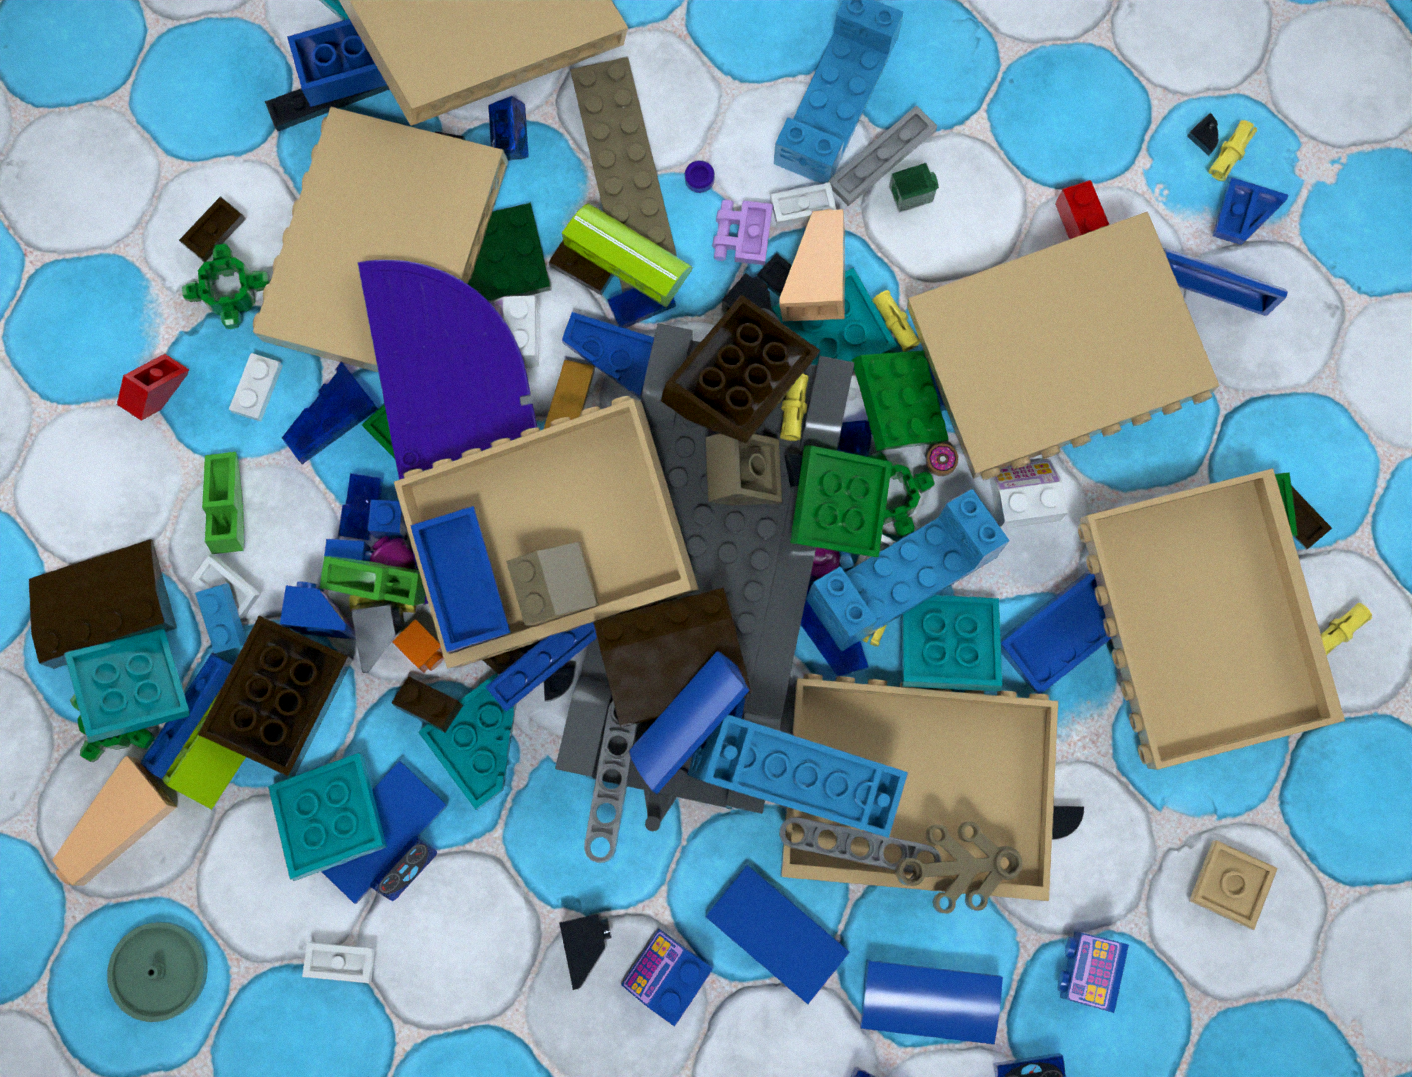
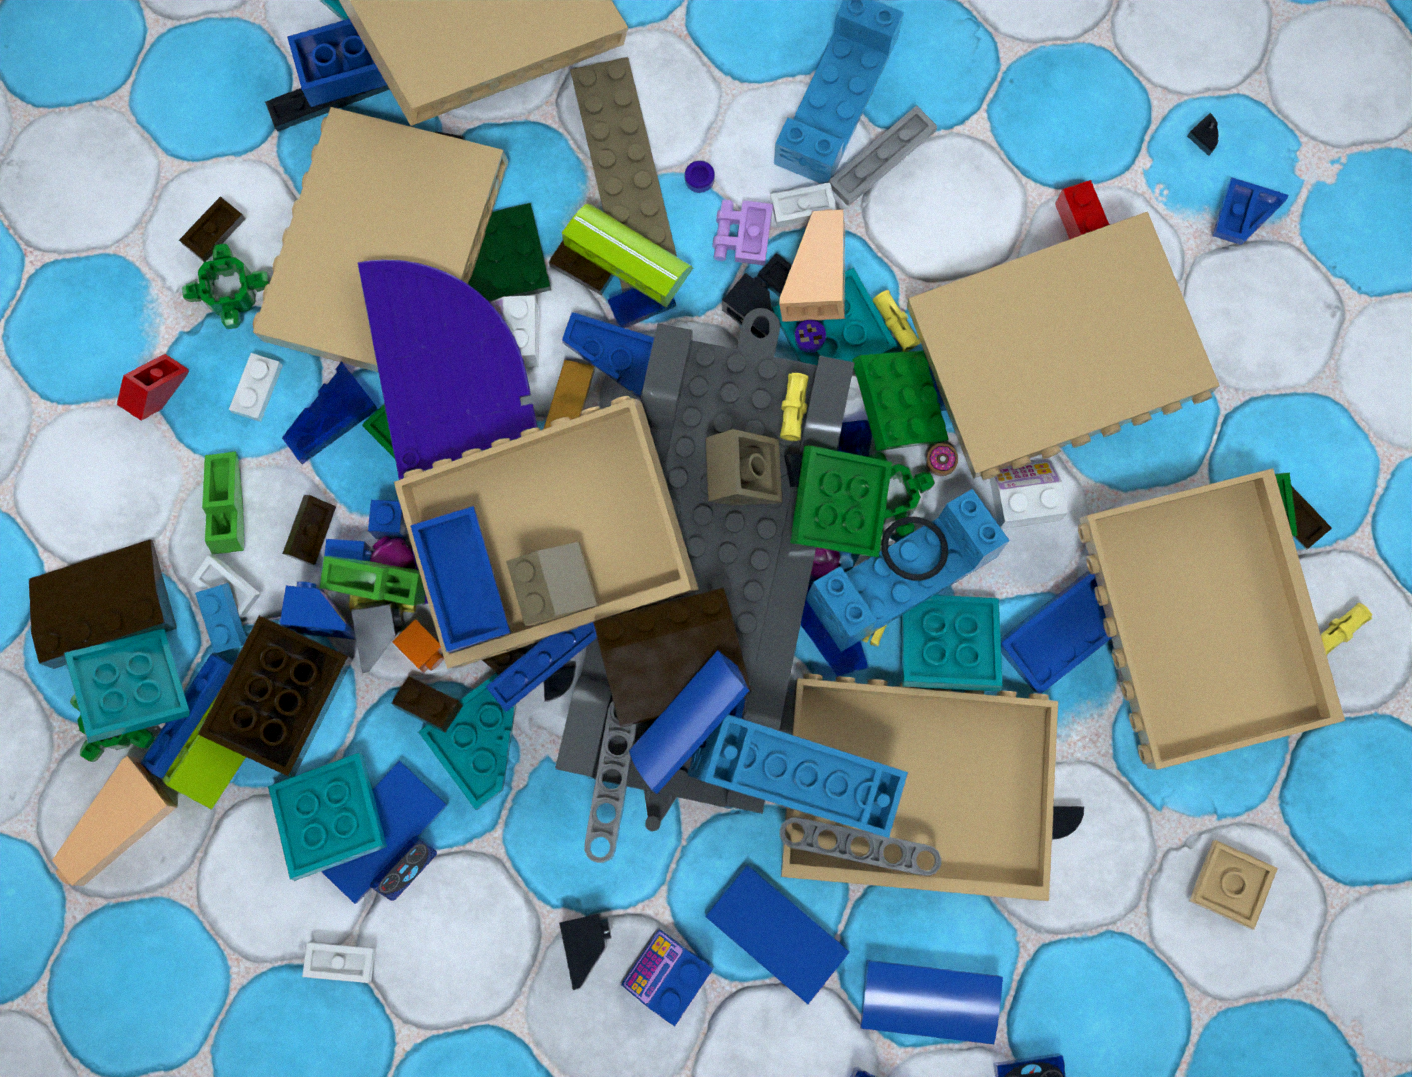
(157, 971): sand green piece -> none
(309, 530): none -> dark brown plate
(356, 511): clear blue slope -> none
(509, 127): clear blue slope -> none
(738, 372): dark brown slope -> none
(810, 336): none -> dark purple tile
(913, 187): clear green brick -> none
(914, 577): none -> black tyre
(966, 867): dark tan plant -> none
(1093, 971): blue slope -> none
(1225, 284): blue slope -> none
(1232, 150): light yellow pin -> none

